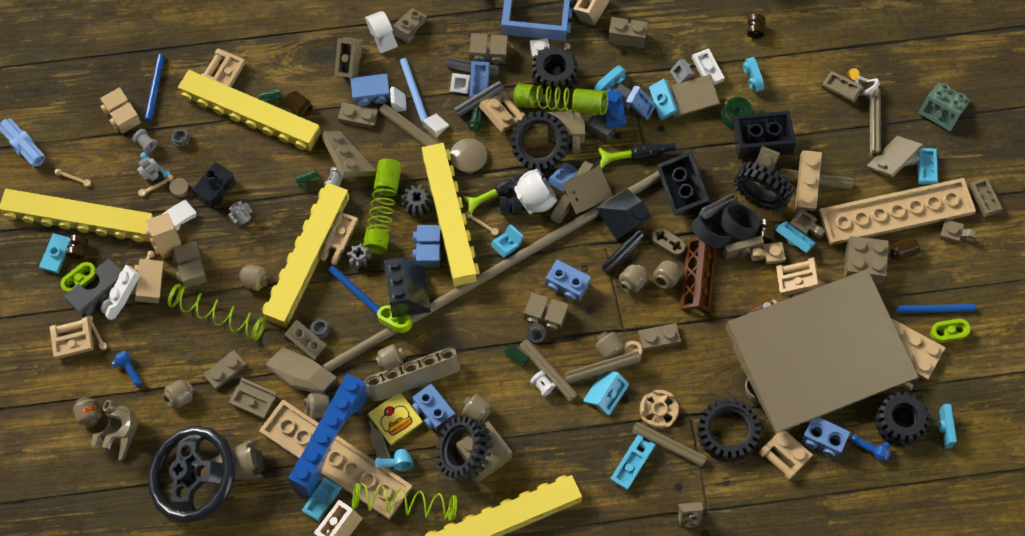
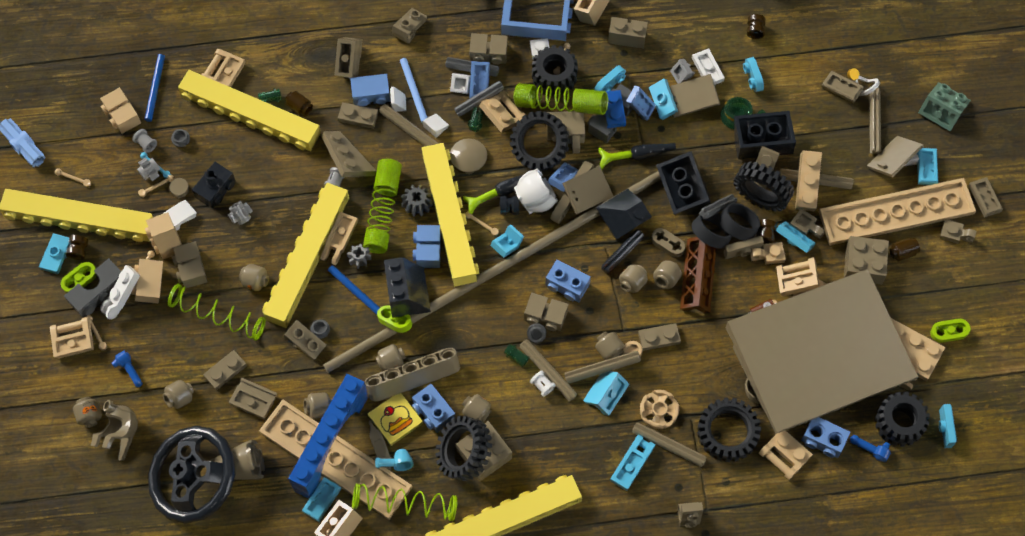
(300, 371): dark tan piece -> none
(306, 178): clear green pin -> none
(382, 31): white brick -> none
(936, 308): blue bar -> none

